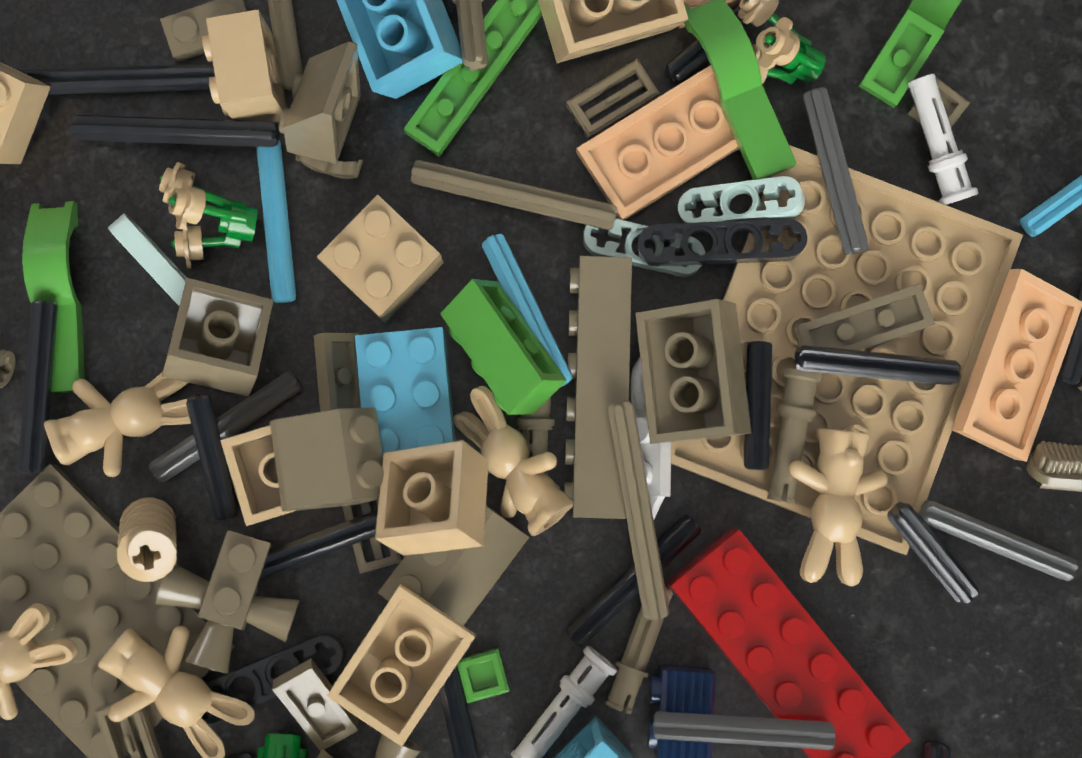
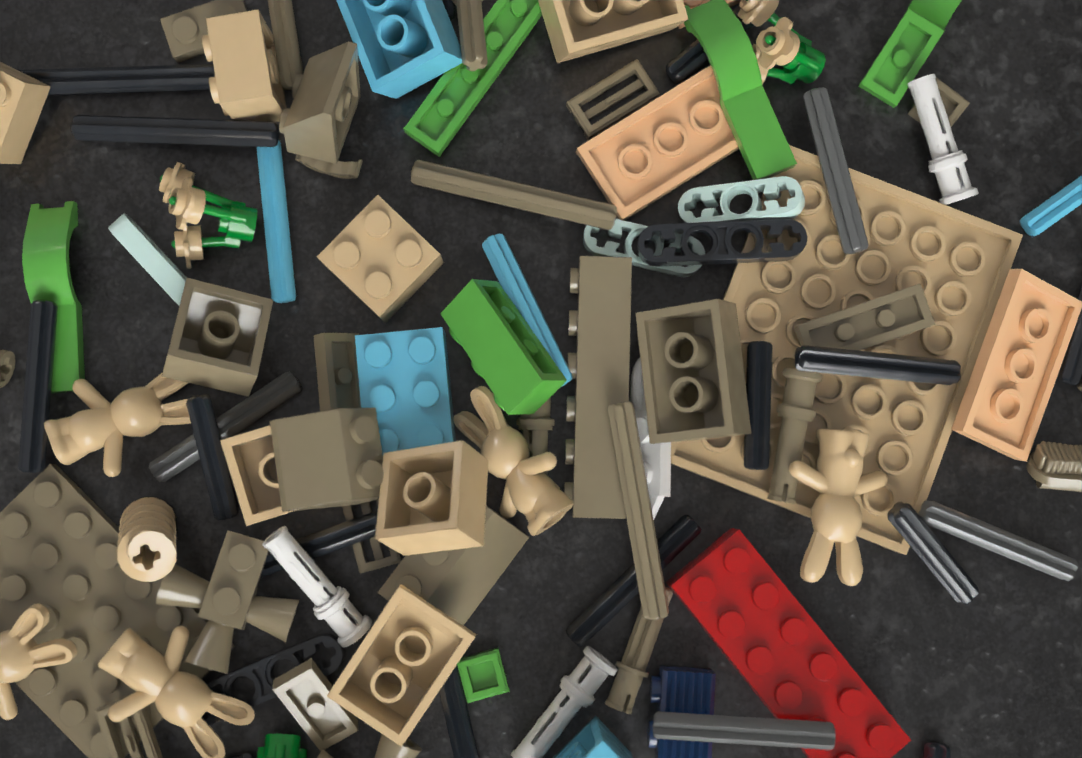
(329, 601): none -> white pin

